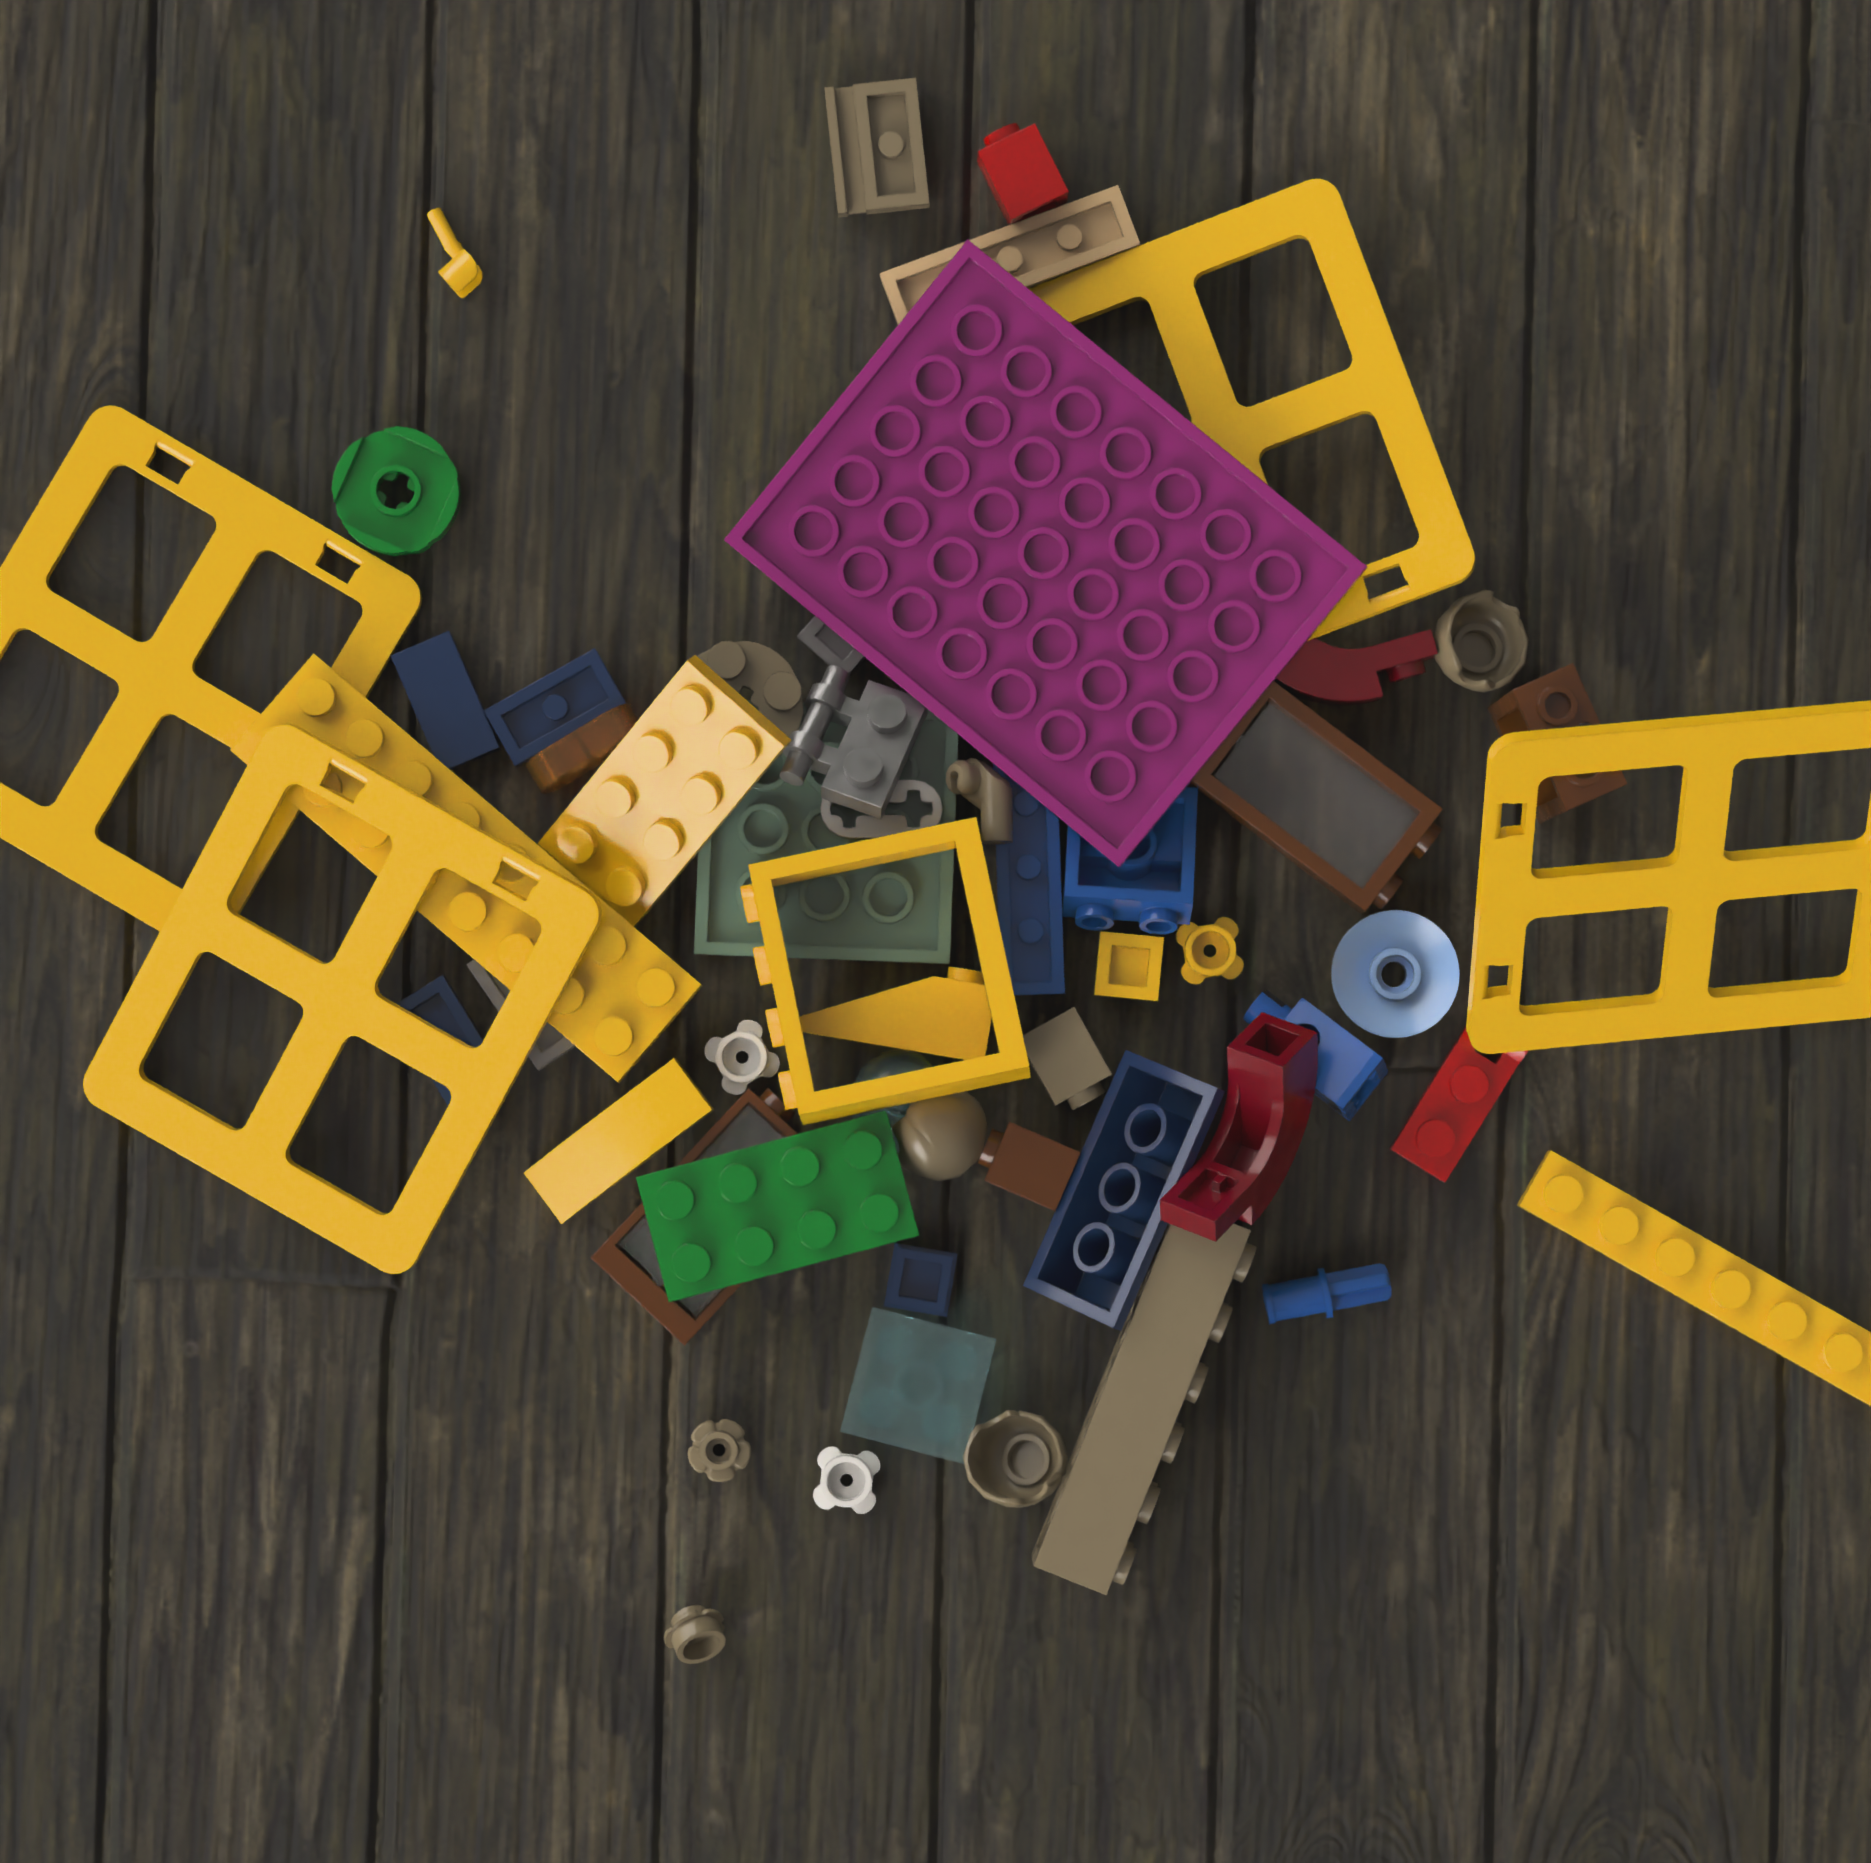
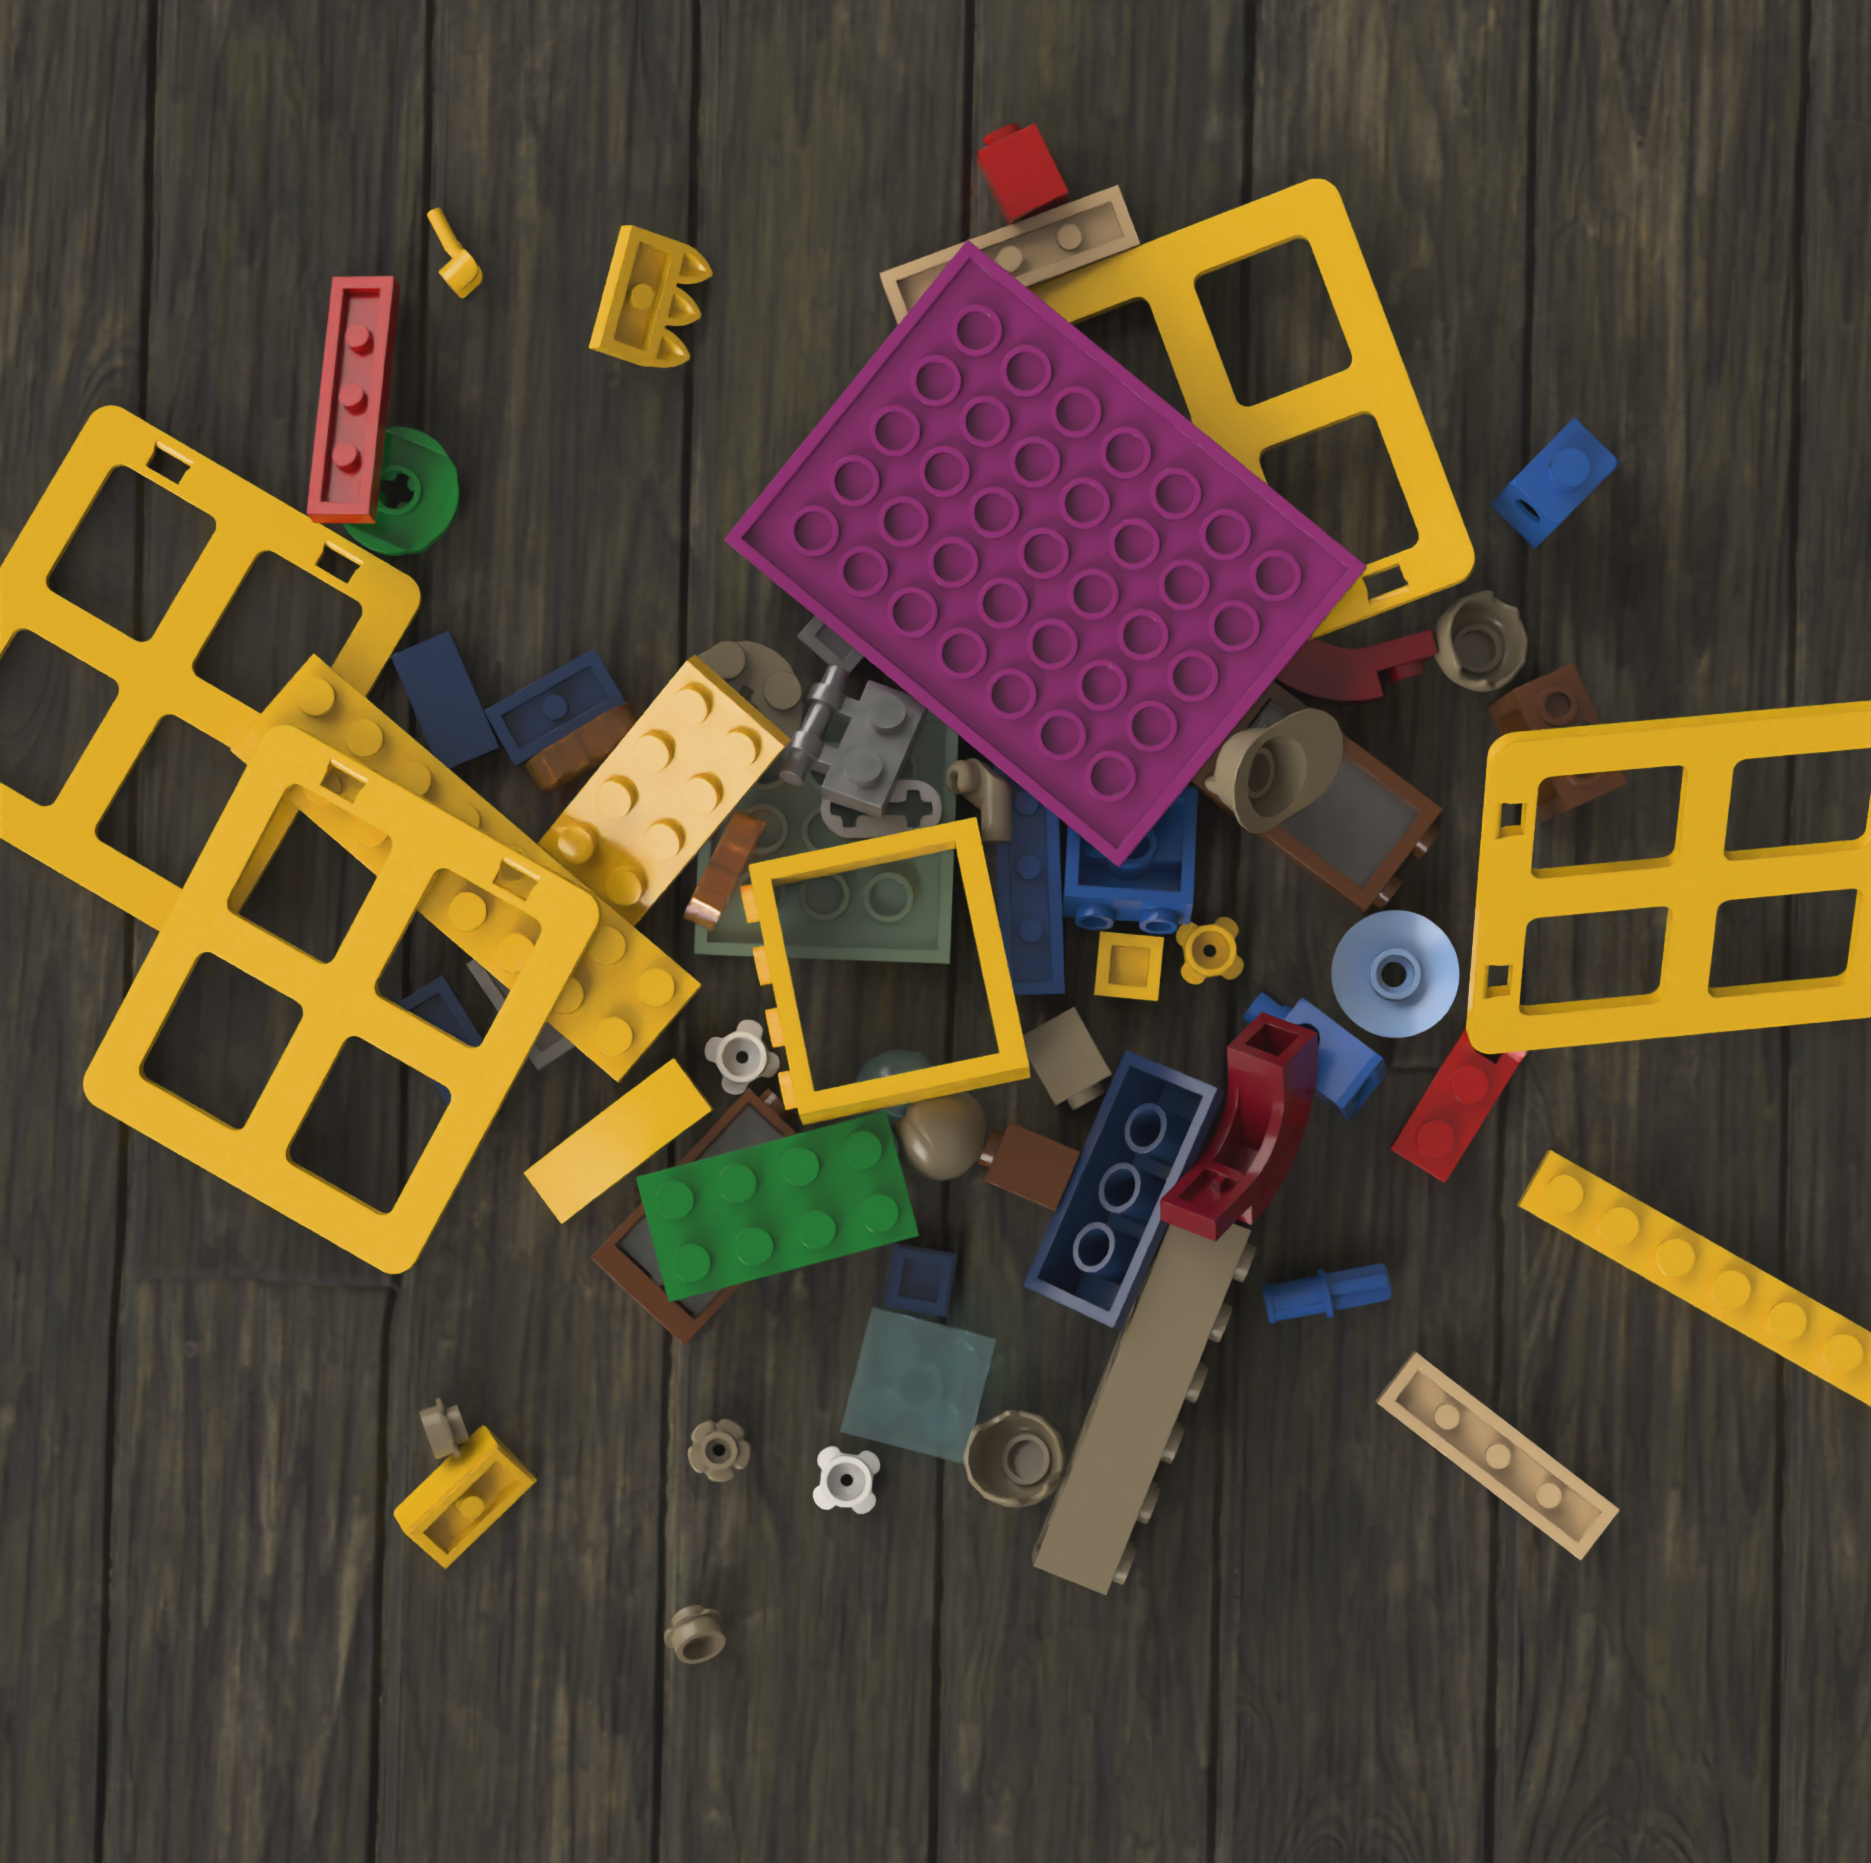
(353, 399): none -> plate
(444, 1429): none -> dark tan plate
(464, 1497): none -> yellow slope
(644, 299): none -> yellow plate
(724, 870): none -> clear orange beam
(877, 147): dark tan plate -> none
(925, 1016): yellow slope -> none
(1277, 768): none -> dark tan piece
(1497, 1455): none -> tan plate
(1555, 482): none -> blue torso

